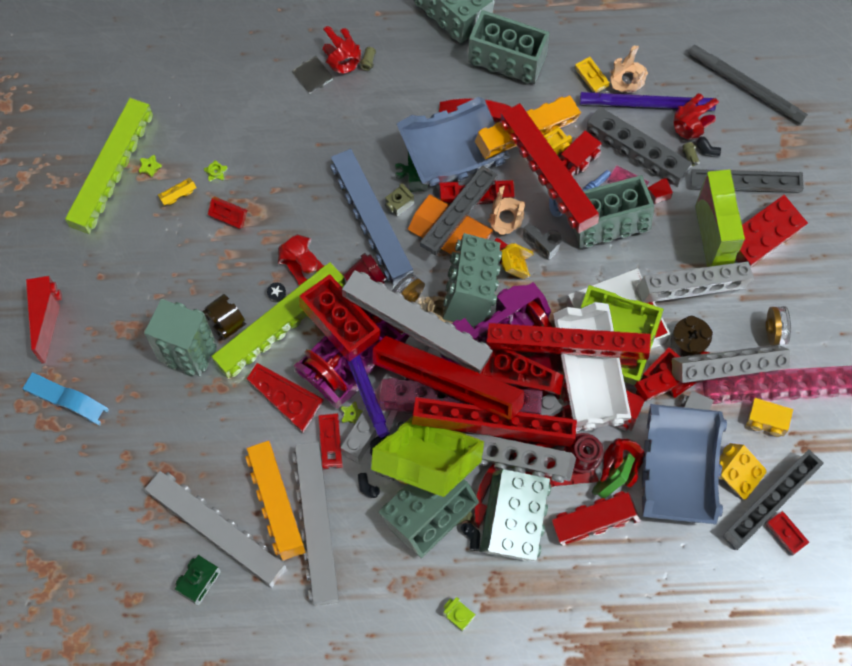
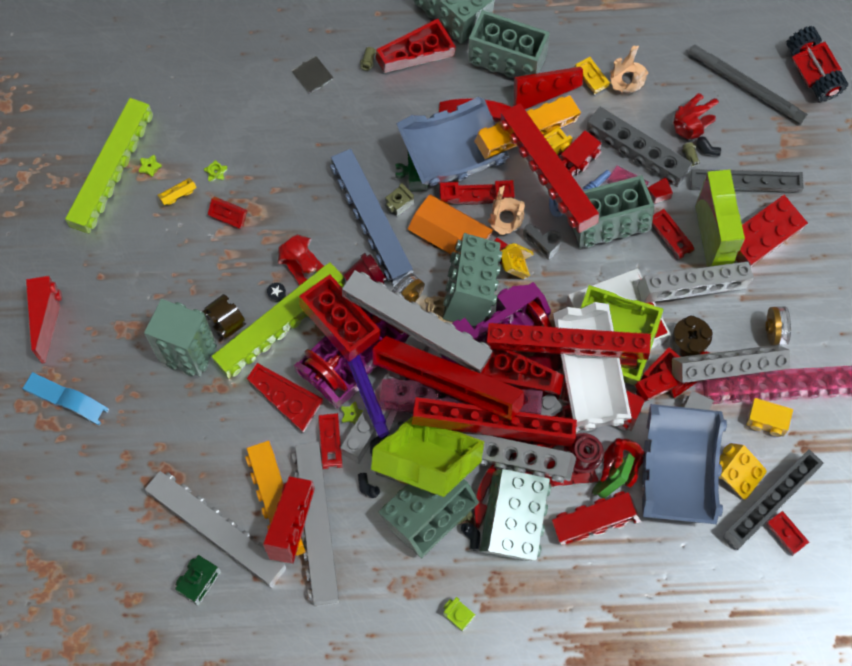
(289, 520): none -> red wedge
(345, 49): red piece -> none
(416, 48): none -> red wedge
(458, 210): dark grey plate -> none
(540, 87): none -> red wing
(609, 99): dark purple piece -> none
(671, 234): none -> red plate
(816, 64): none -> plate

